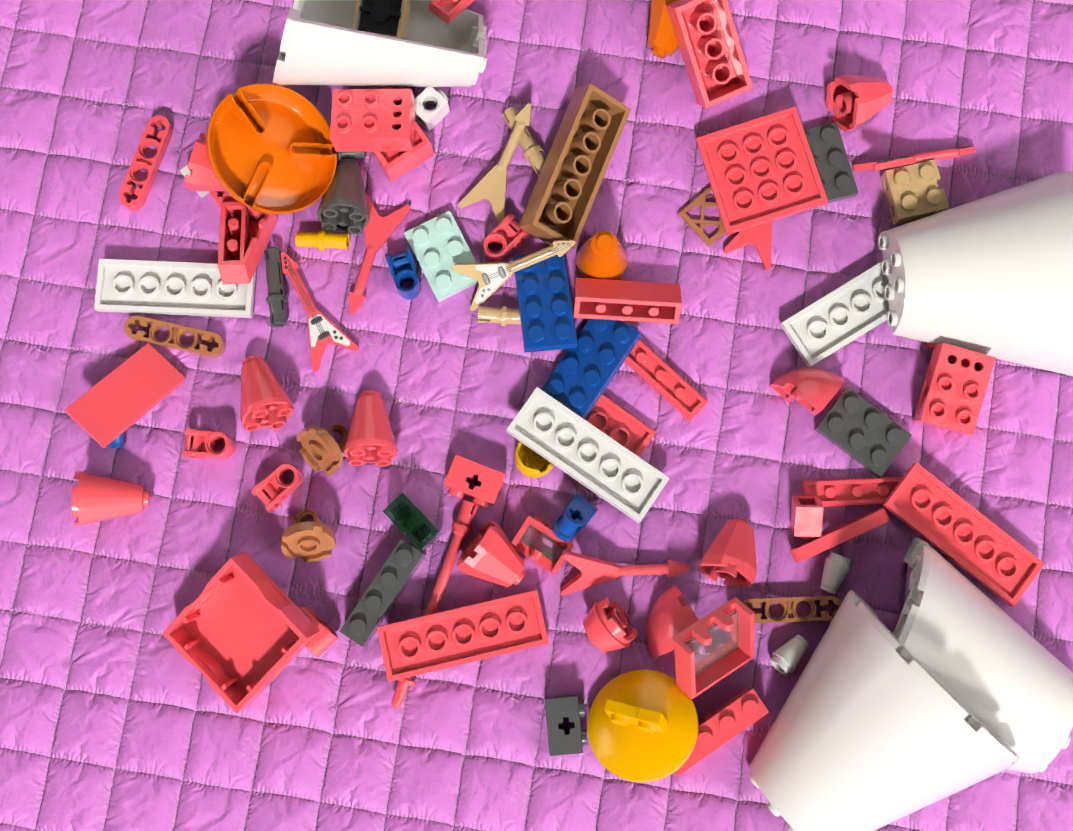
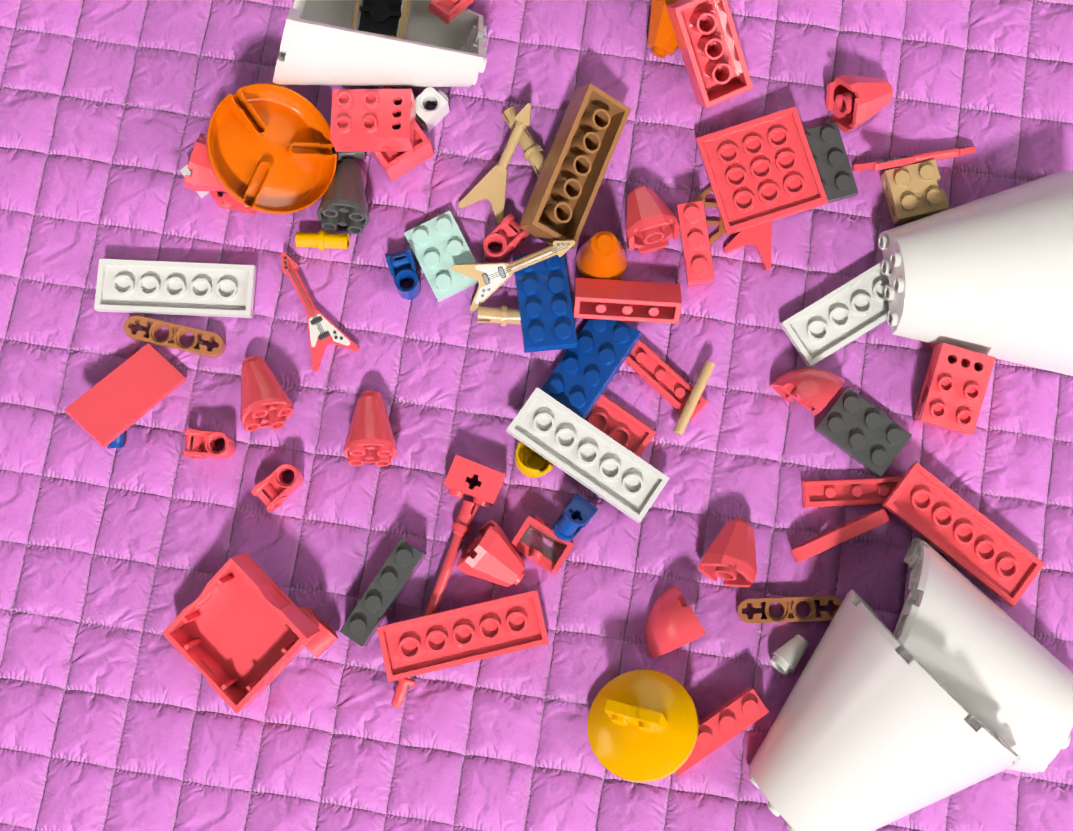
(105, 498): coral cone -> none
(140, 161): coral beam -> none
(242, 241): coral wedge -> none
(276, 297): dark grey pin -> none
(308, 539): nougat tile -> none
(321, 449): nougat tile -> none
(376, 234): coral piece -> none
(412, 522): clear green brick -> none
(559, 741): dark grey brick -> none
(597, 571): coral piece -> none
(608, 626): coral cone -> none
(649, 221): none -> coral cone
(694, 398): none -> tan piece
(695, 244): none -> coral brick
(714, 647): coral window -> none
(806, 516): brick -> none
(834, 572): white cone -> none

